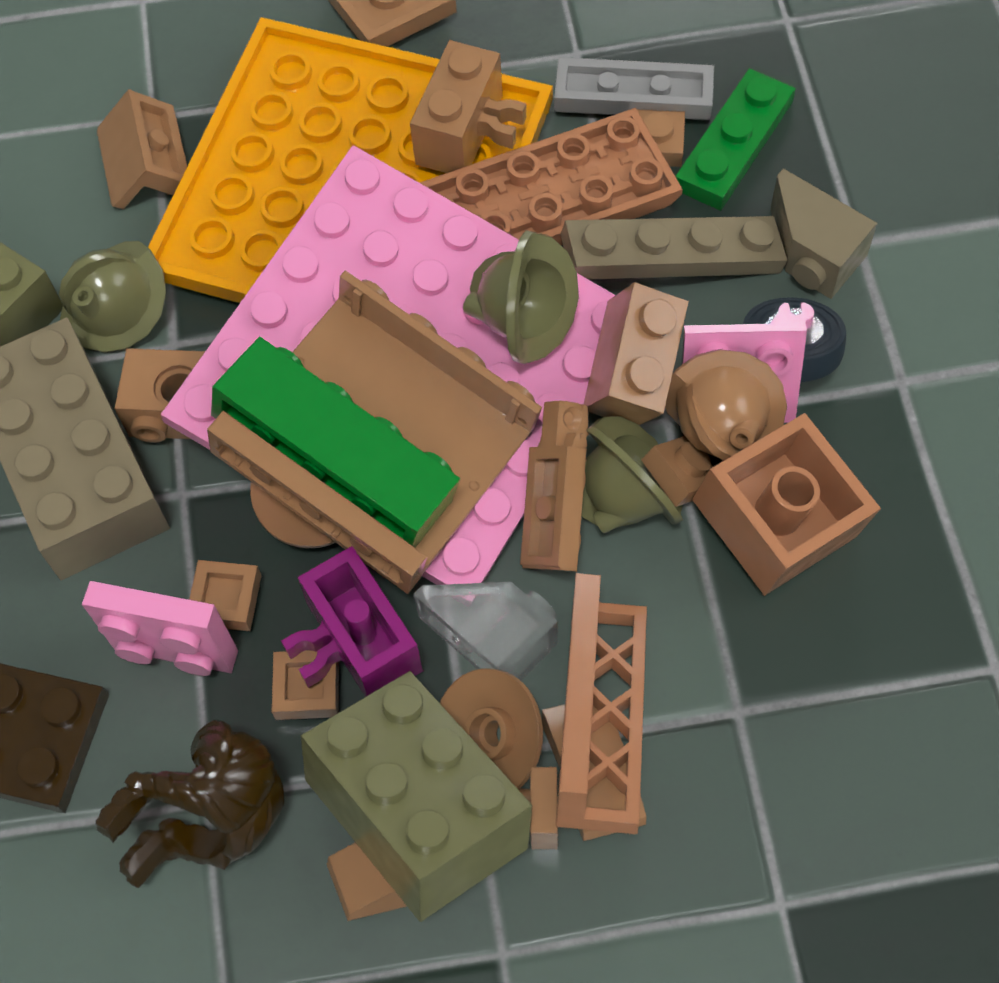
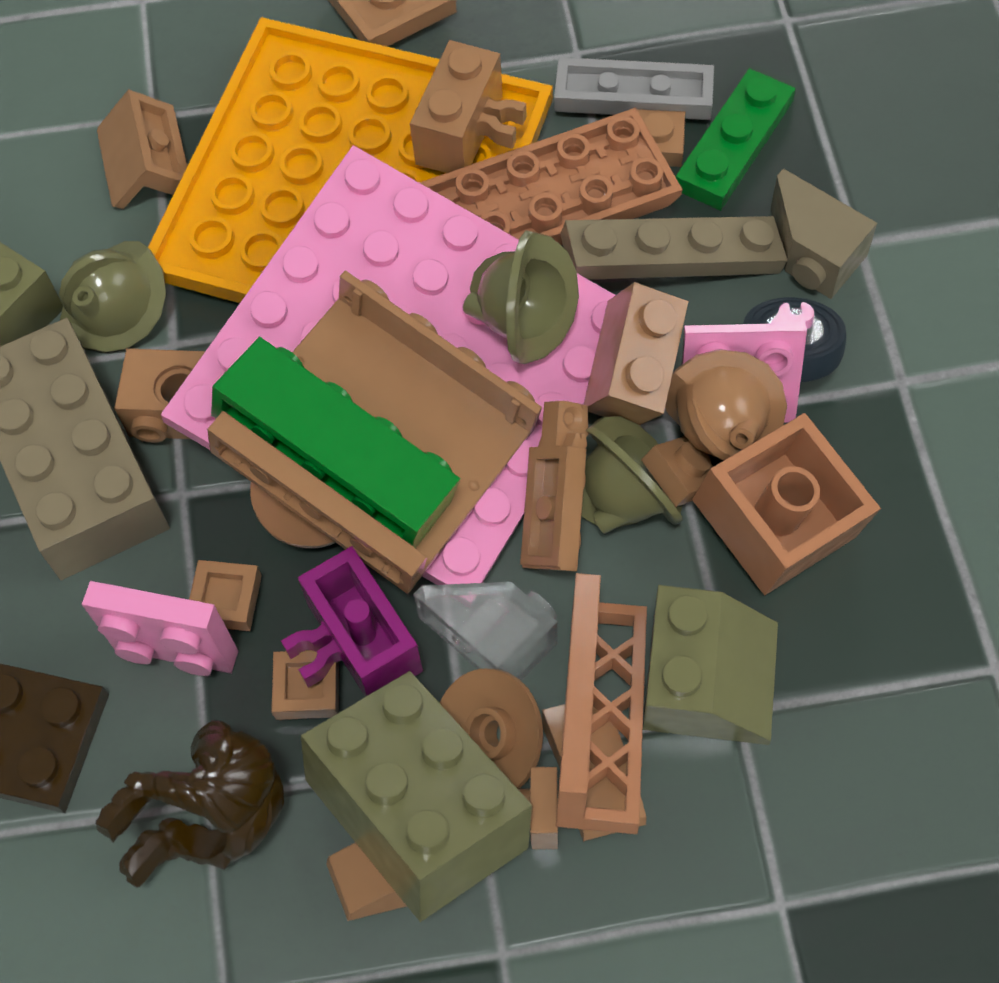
(710, 667): none -> olive slope

